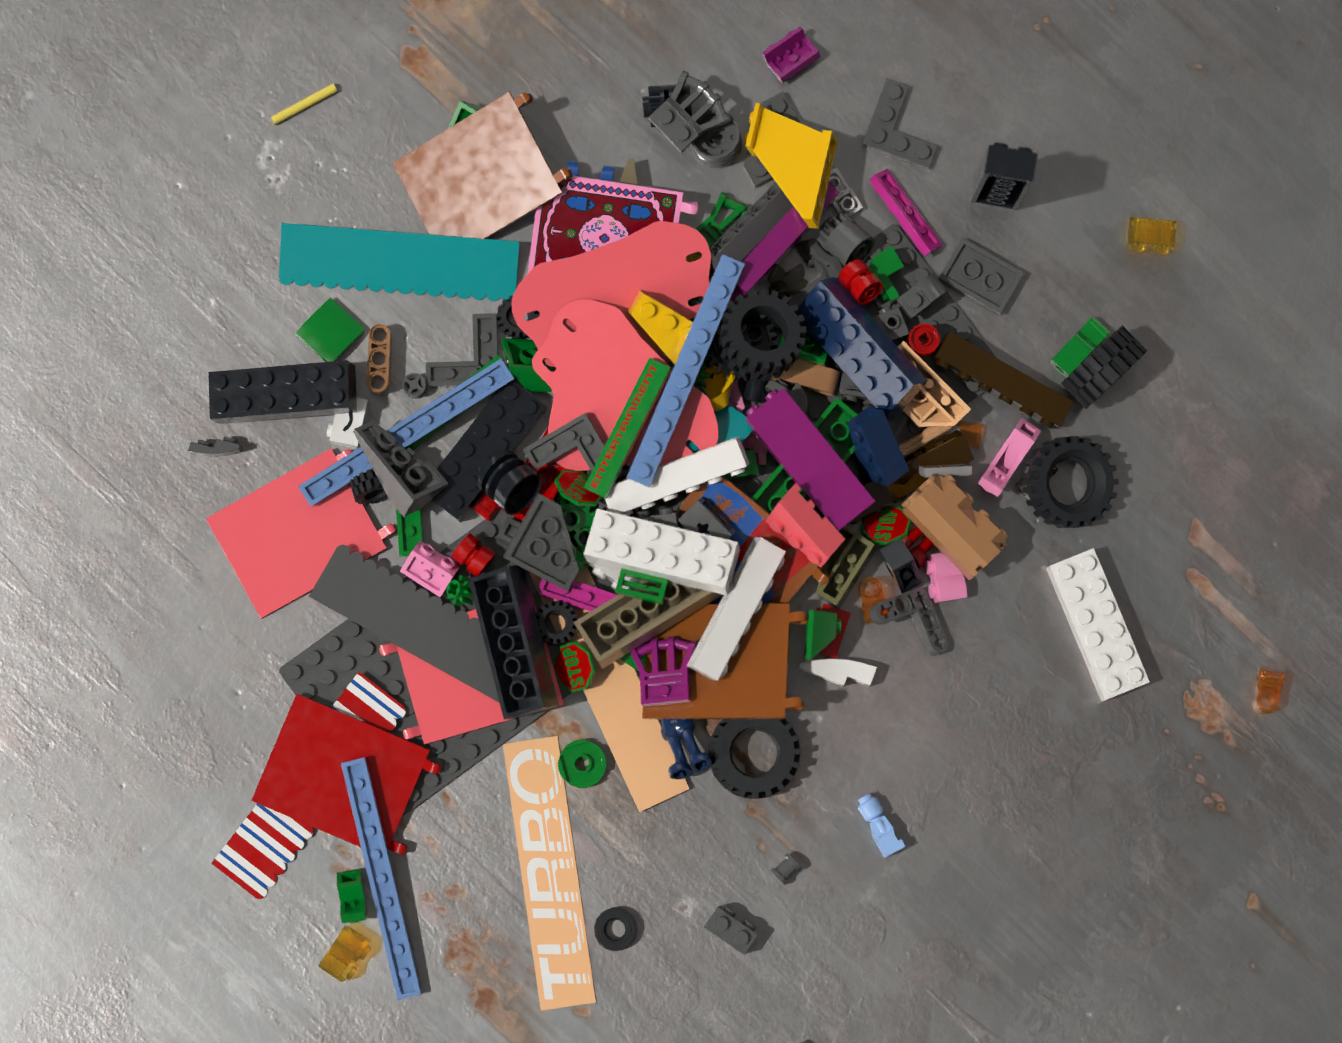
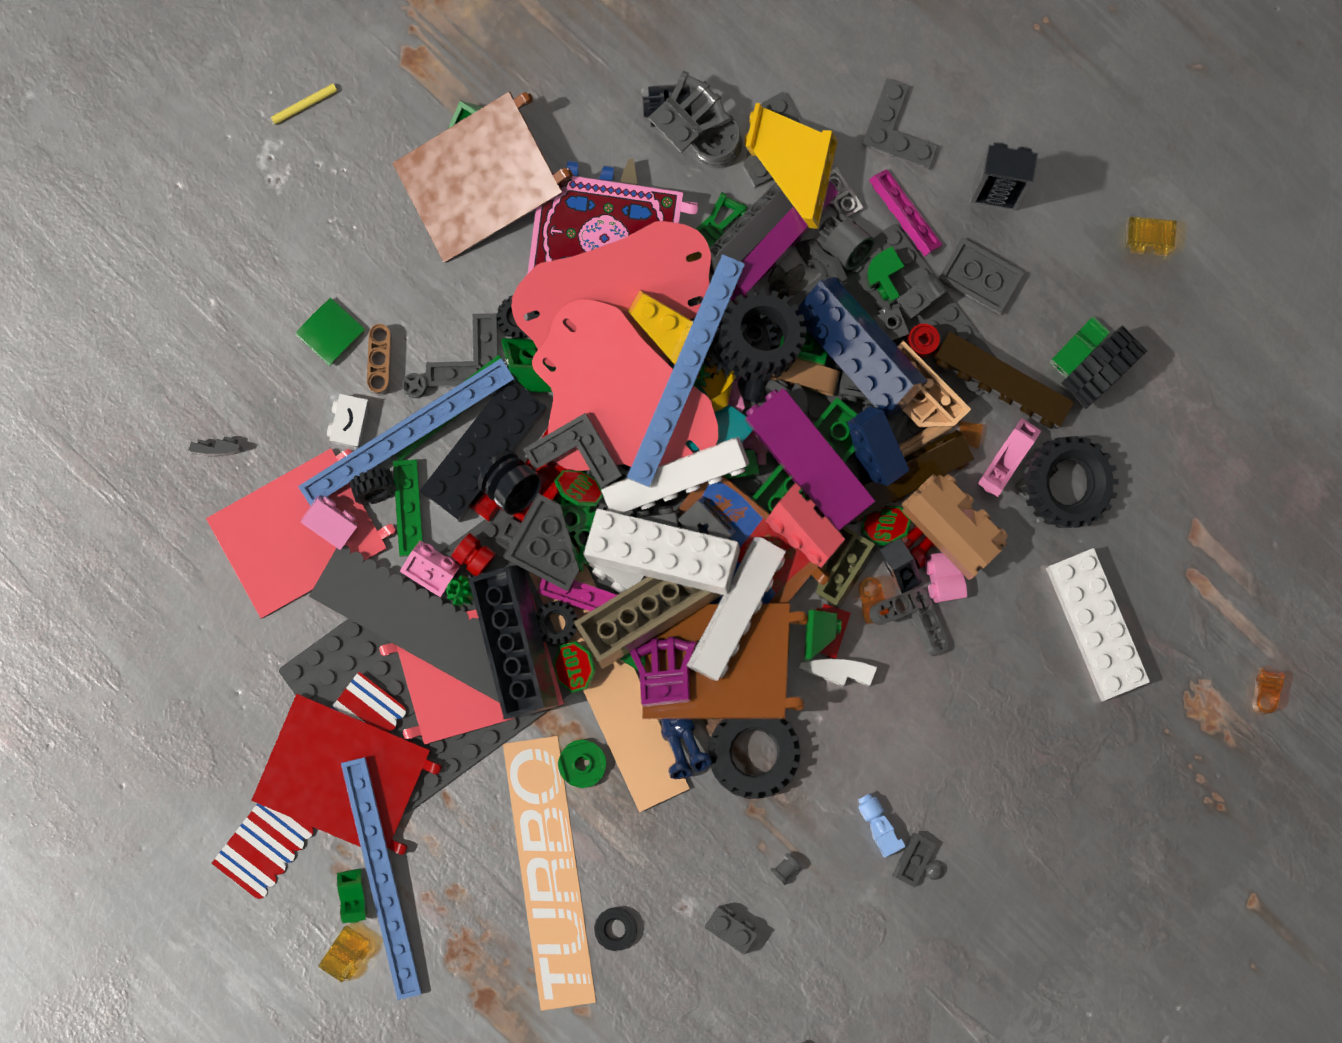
(282, 392): black brick -> none
(329, 521): none -> bright pink brick
(398, 261): teal sticker -> none
(402, 475): dark grey wedge -> none
(627, 428): green tile -> none
(638, 595): green tile -> none
(790, 55): magenta bracket -> none
(860, 281): red wheel -> none
(915, 861): none -> dark grey plate
(943, 470): light grey tile -> none

